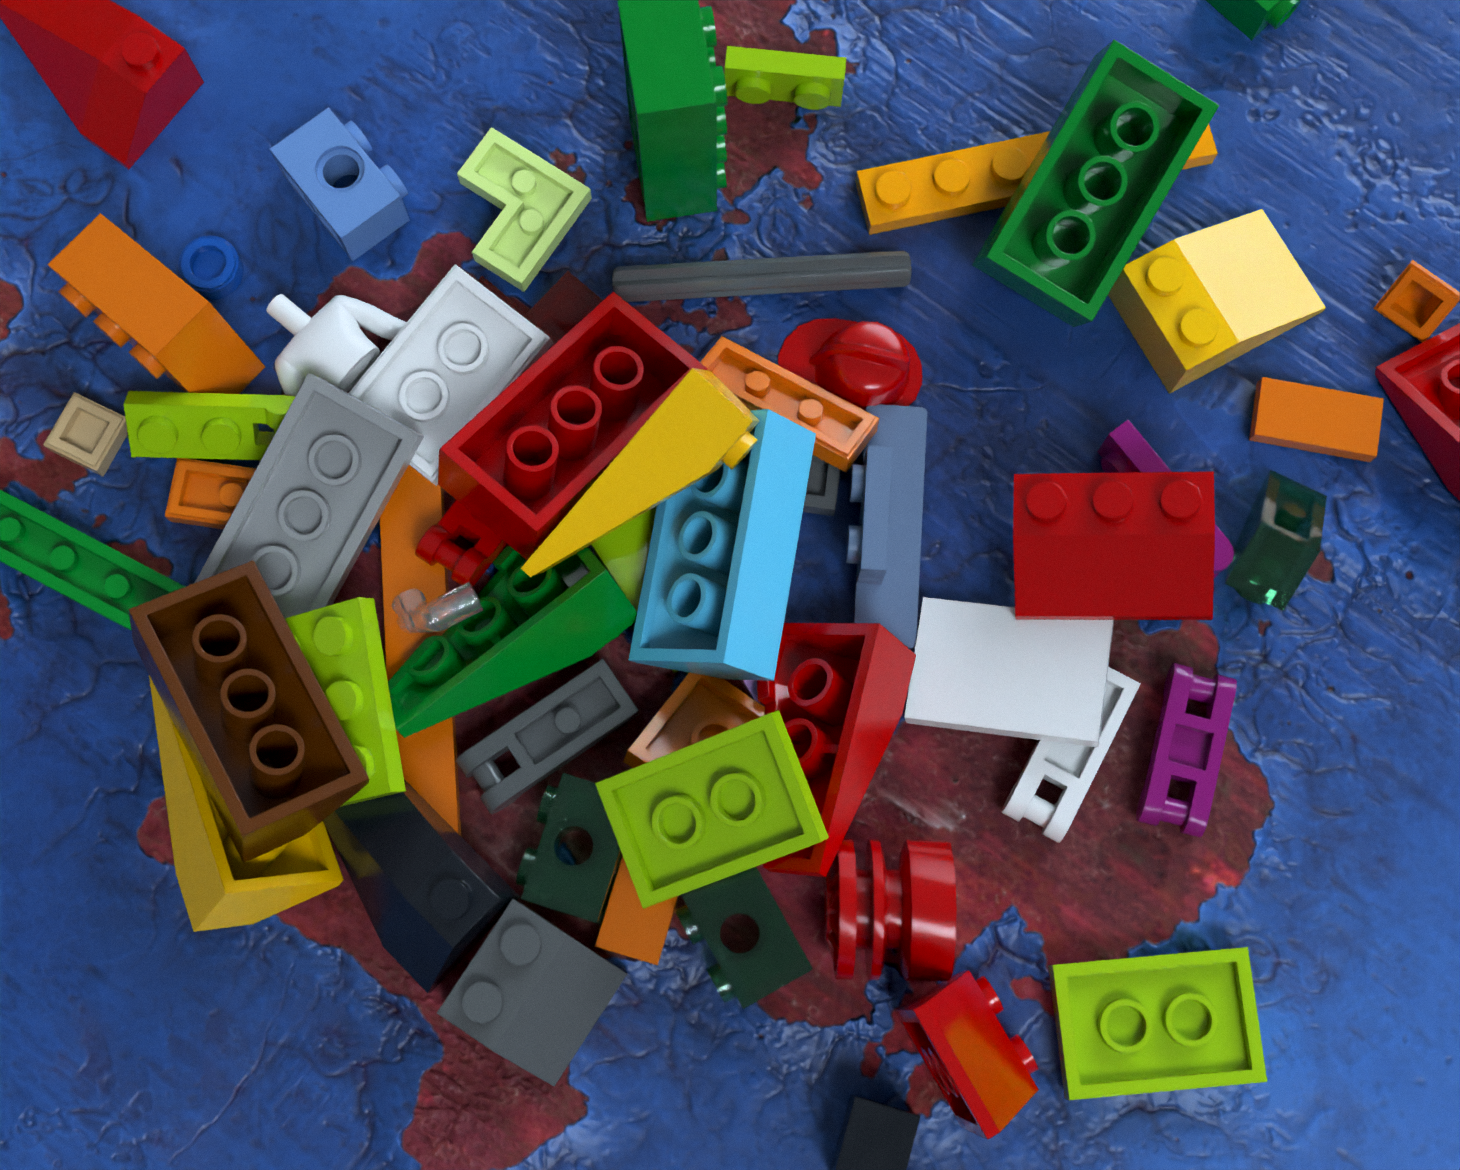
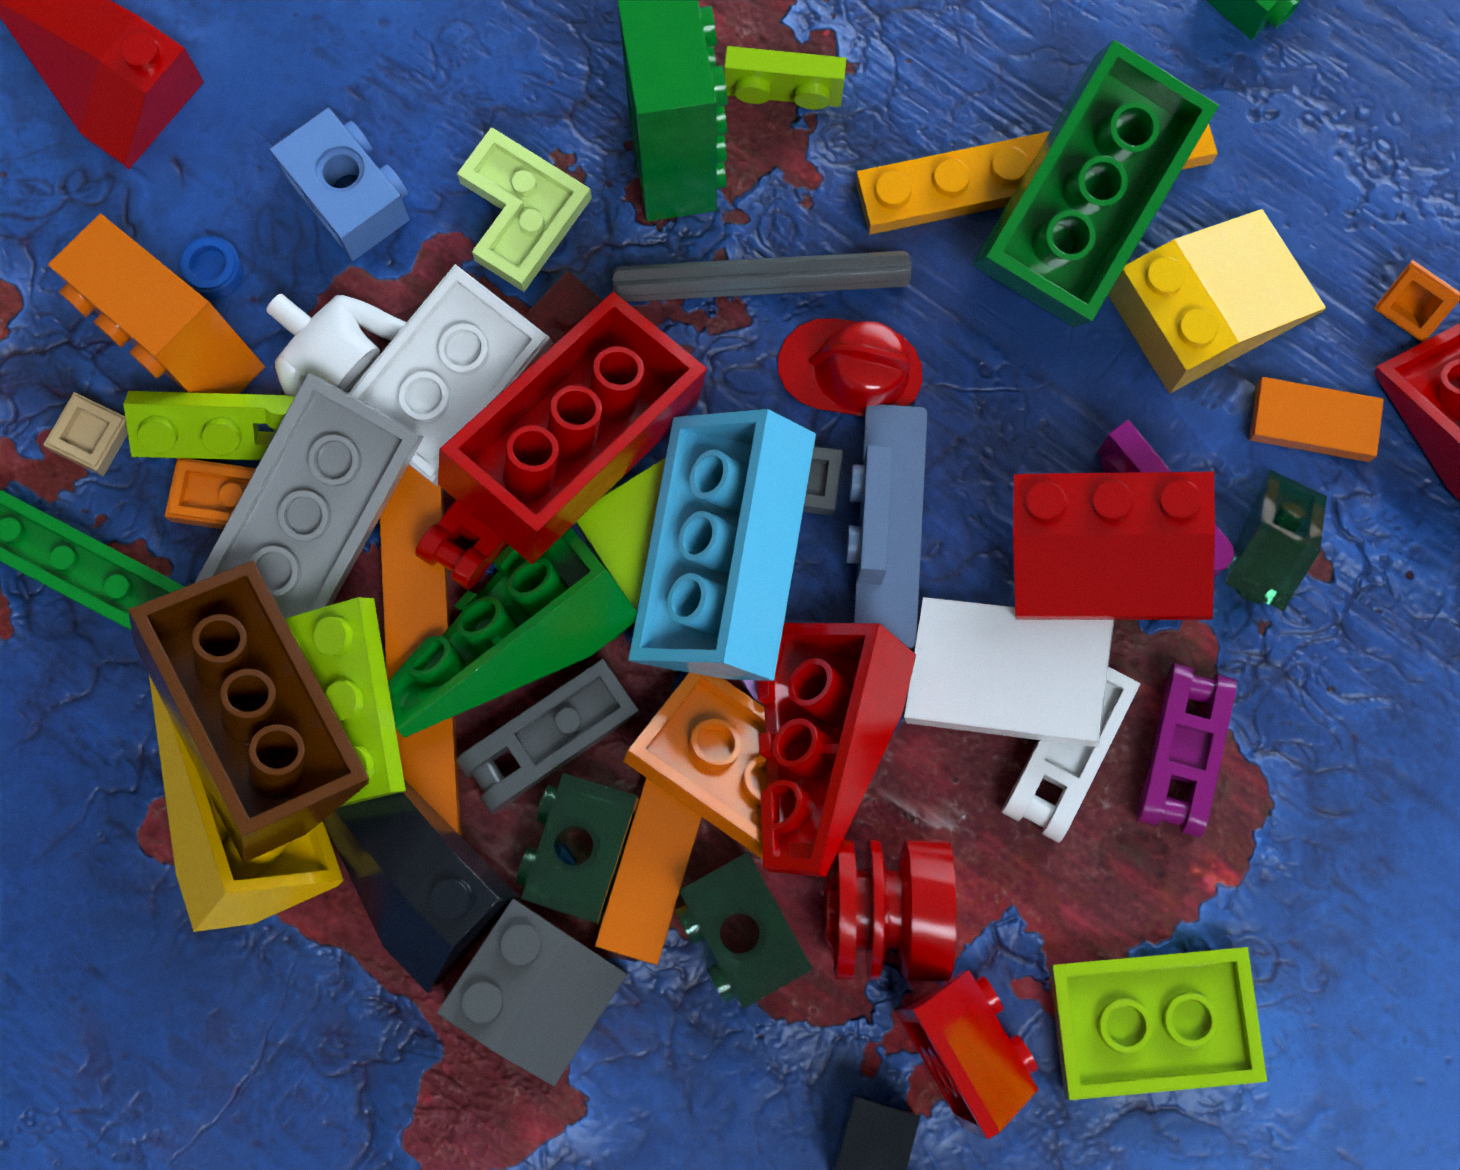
(439, 614): clear arm -> none
(675, 448): yellow wedge -> none
(712, 810): lime plate -> none
(760, 384): orange tile -> none

